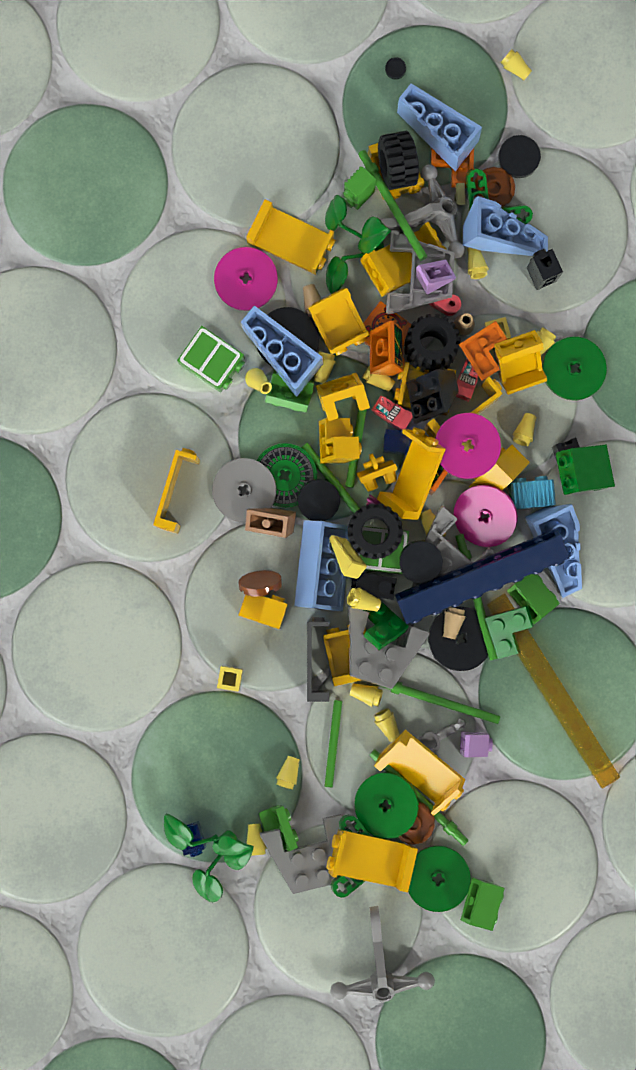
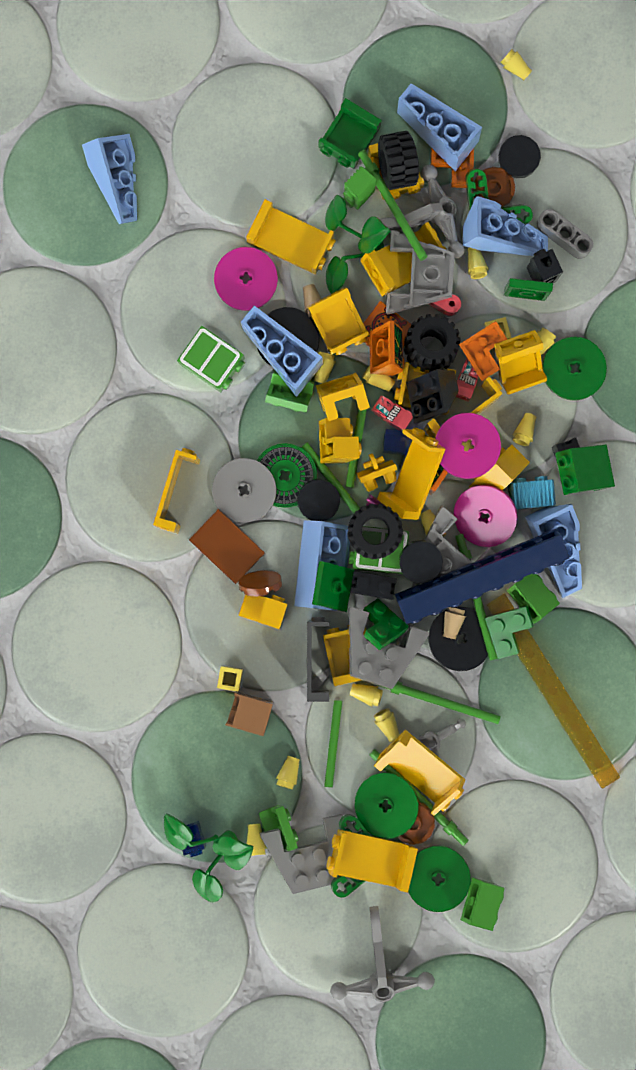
(112, 167): none -> light blue wedge
(226, 546): none -> dark orange tile
(250, 713): none -> medium nougat piece
(257, 380): light yellow cone -> none
(270, 521): medium nougat slope -> none
(332, 586): none -> green plate
(348, 559): light yellow slope -> none
(349, 134): none -> green panel
(363, 600): light yellow cone -> none
(395, 68): black piece -> none
(434, 275): lavender slope -> none
(459, 197): olive tile -> none
(464, 329): tan cone -> none
(475, 744): lavender slope -> none
(528, 289): none -> green plate
(559, 224): none -> light grey beam

